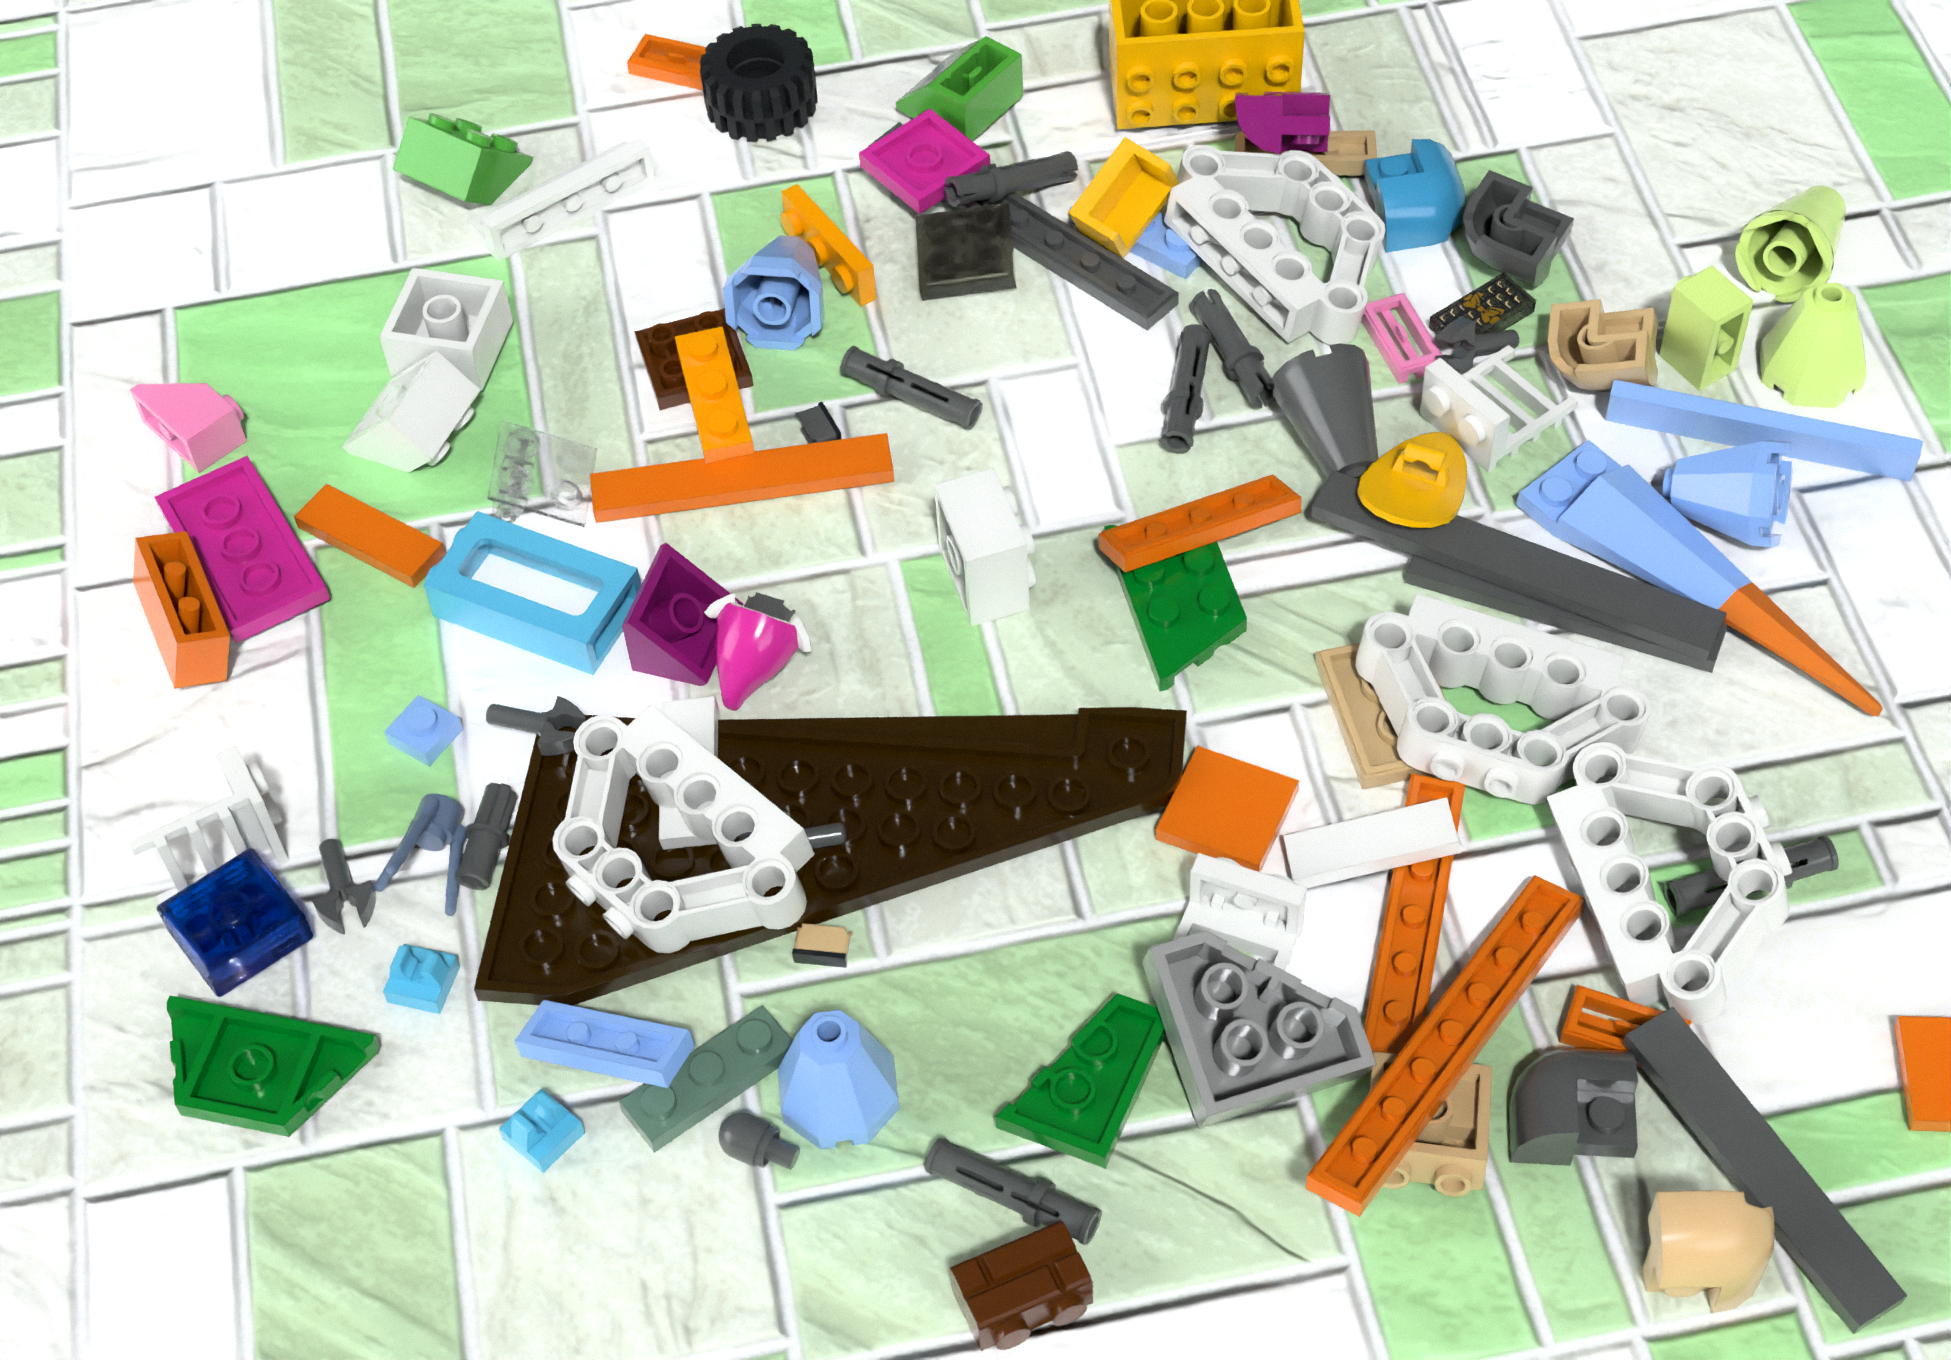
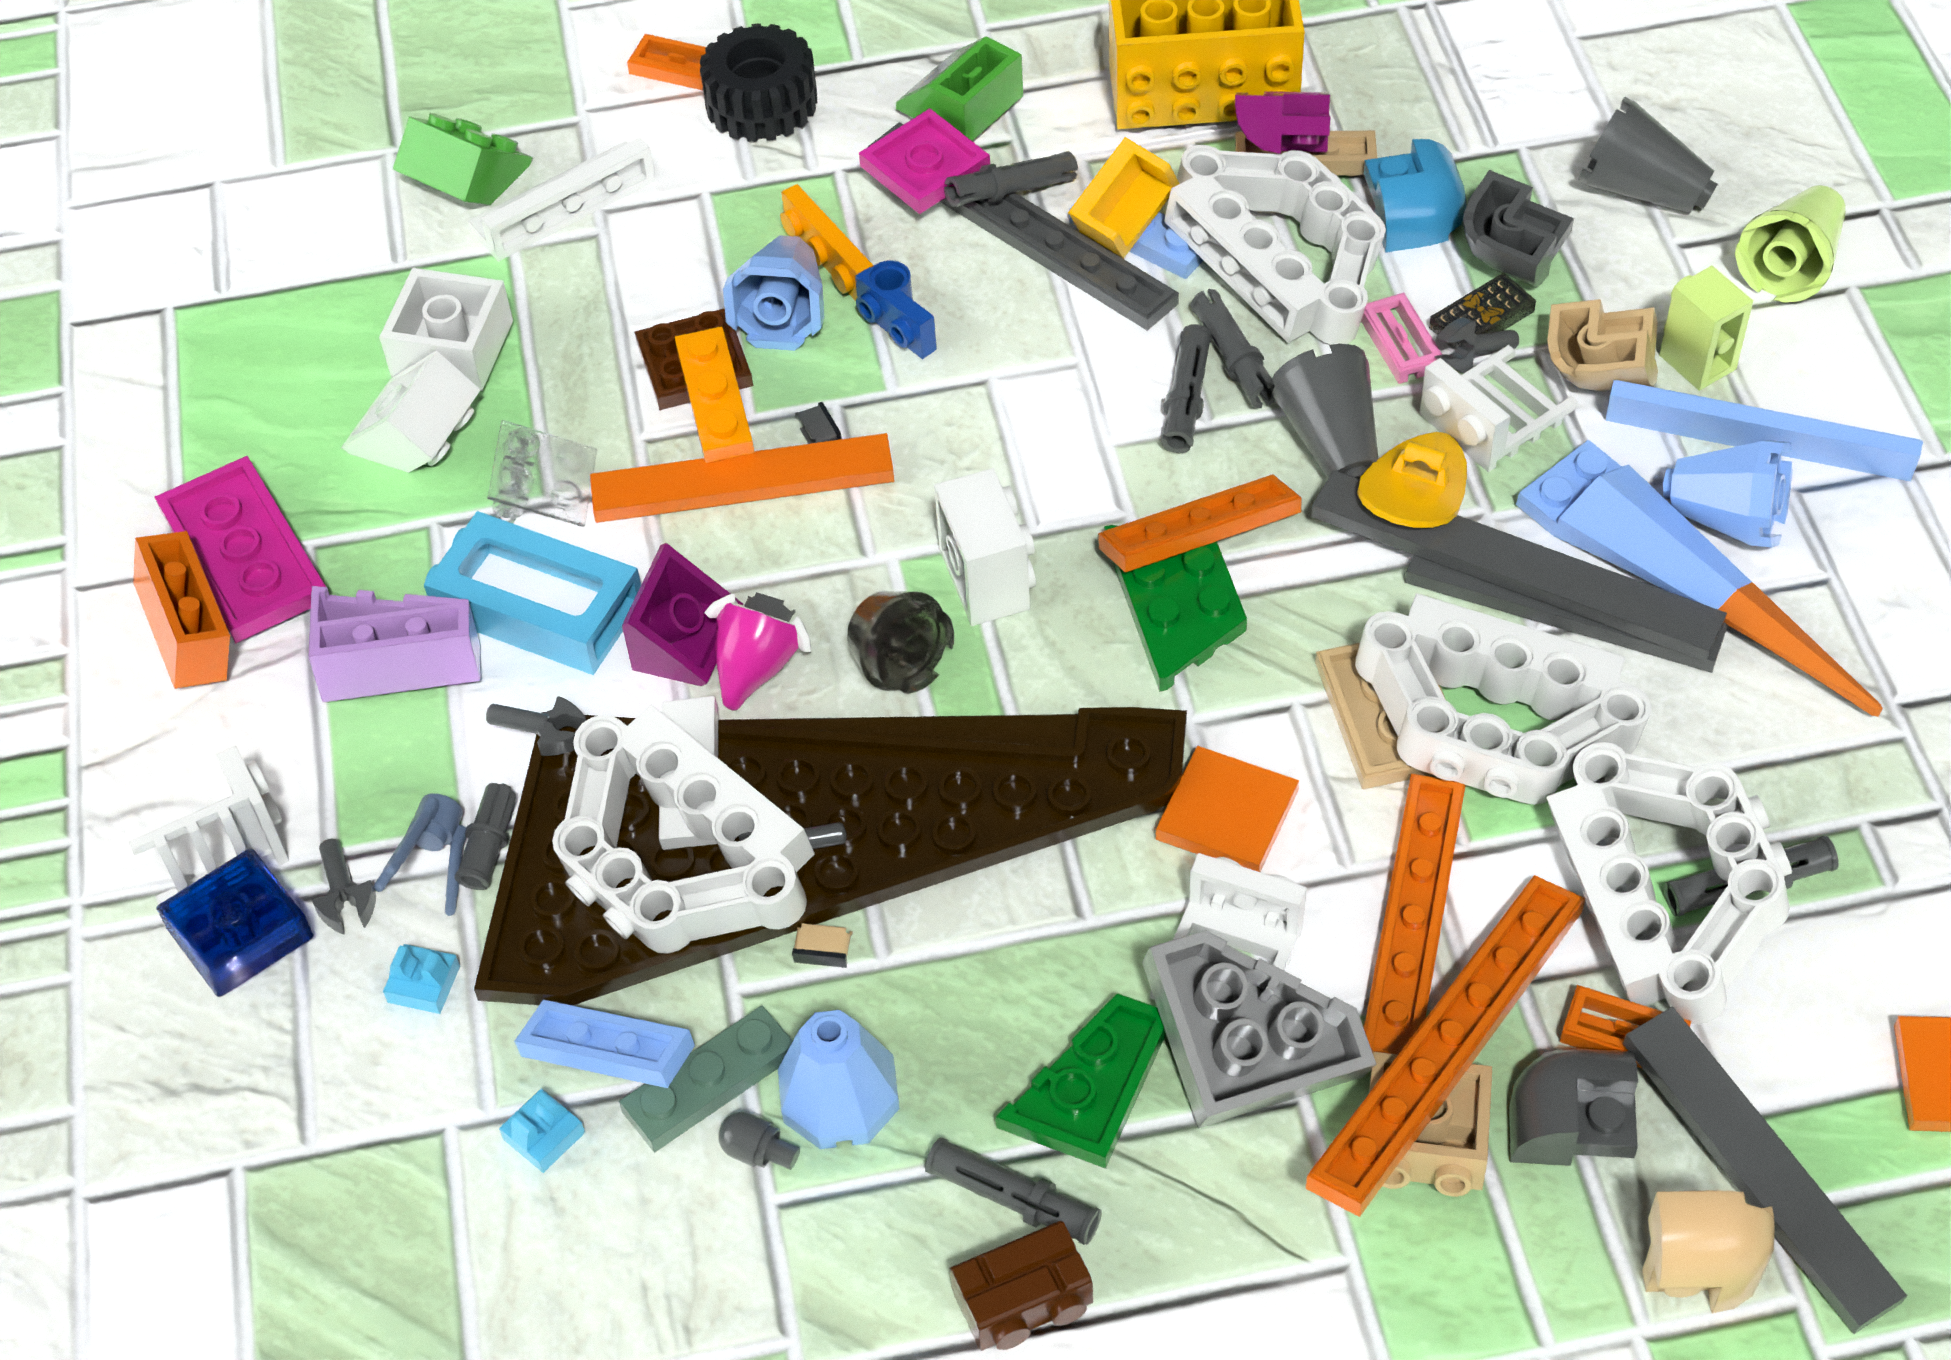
(191, 420): bright pink slope -> none
(258, 1066): green wing -> none
(370, 535): orange tile -> none
(389, 645): none -> lavender wedge
(423, 730): light blue plate -> none
(887, 300): none -> blue plate
(893, 380): dark grey pin -> none
(899, 639): none -> clear smoke cone
(965, 251): clear smoke tile -> none
(1372, 843): white tile -> none
(1647, 162): none -> dark grey cone
(1816, 349): yellowish green cone -> none

